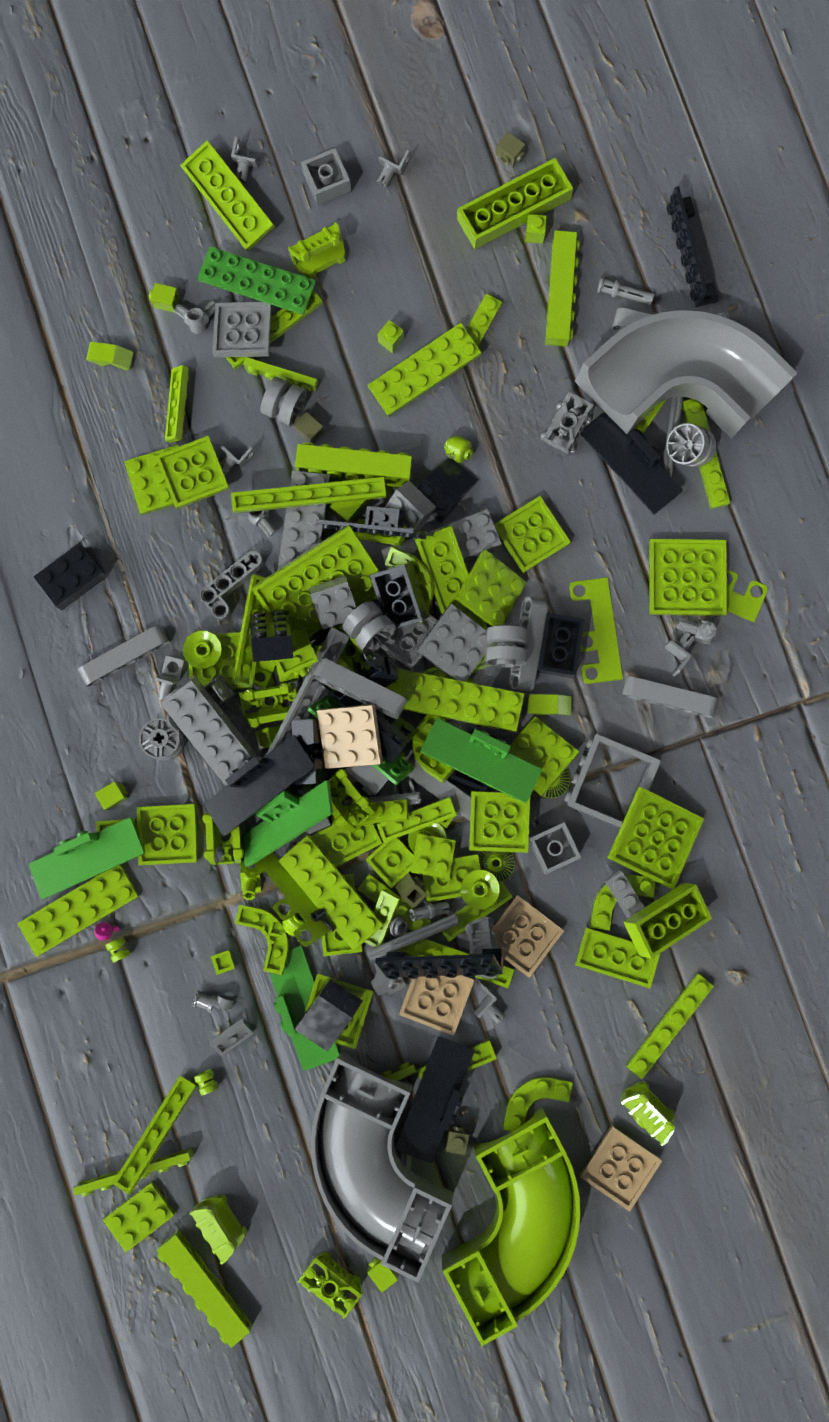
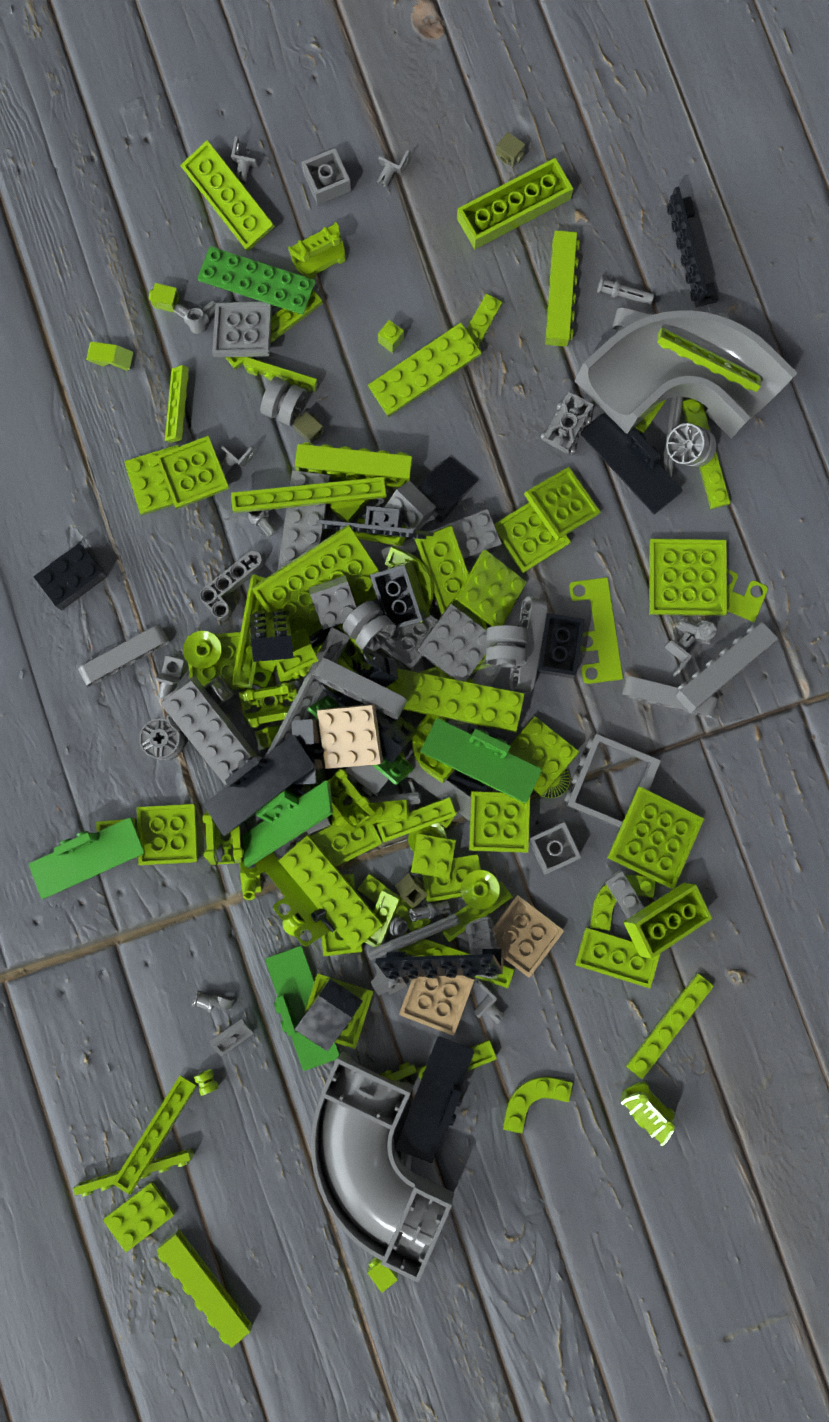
(78, 910): lime plate -> none
(104, 930): dark pink piece -> none
(112, 795): lime brick -> none
(116, 945): lime wheel -> none
(219, 1226): lime piece -> none
(223, 962): lime plate -> none
(274, 932): lime plate -> none
(336, 1275): lime piece -> none
(391, 861): lime plate -> none
(457, 1140): olive brick -> none
(458, 448): lime head -> none
(505, 867): dish -> none
(531, 1236): lime piece -> none
(535, 228): lime brick -> none
(549, 704): lime slope -> none
(562, 503): none -> lime plate
(620, 1168): tan plate -> none
(708, 359): none -> lime plate
(726, 667): none -> light grey brick

